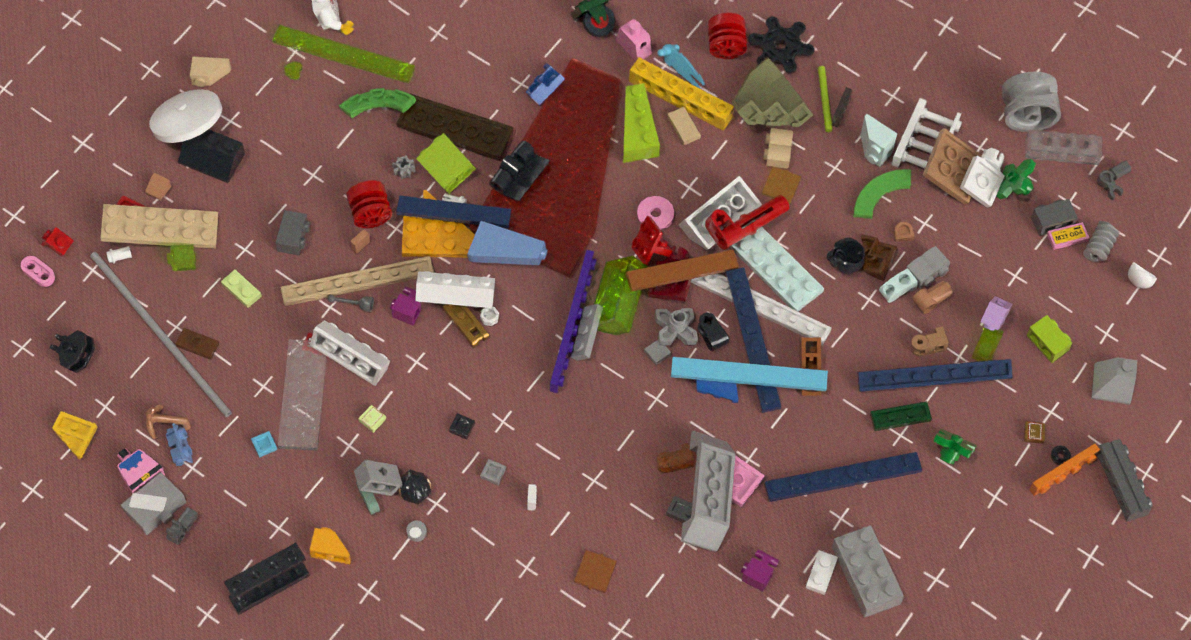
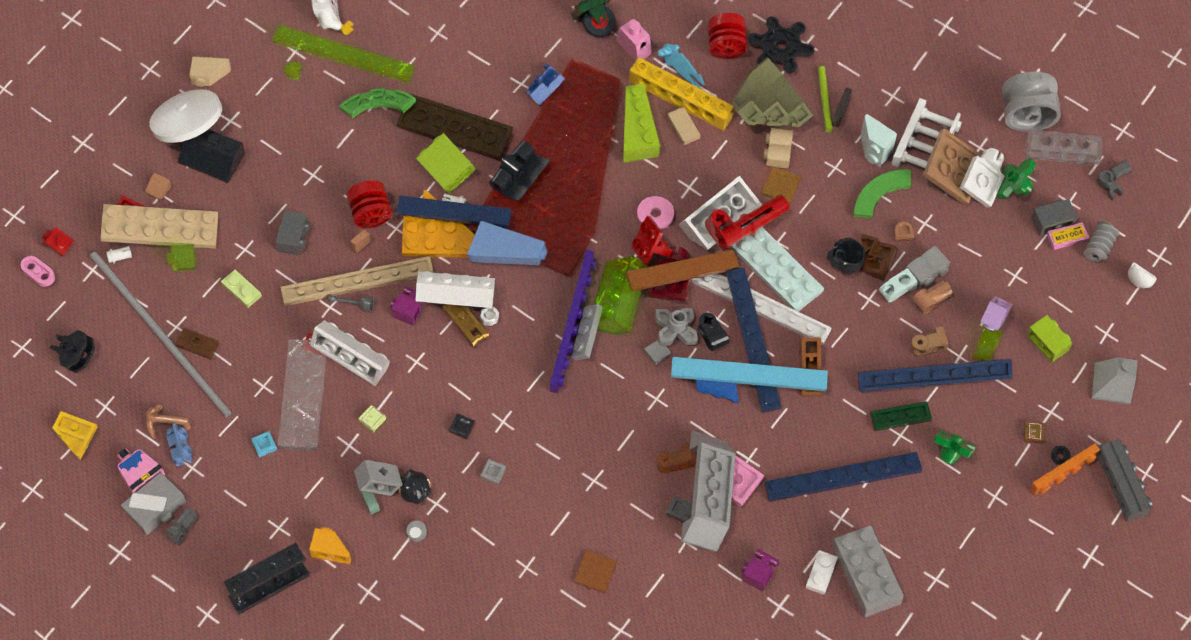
(403, 167): light grey gear -> none
(532, 492): white tile -> none

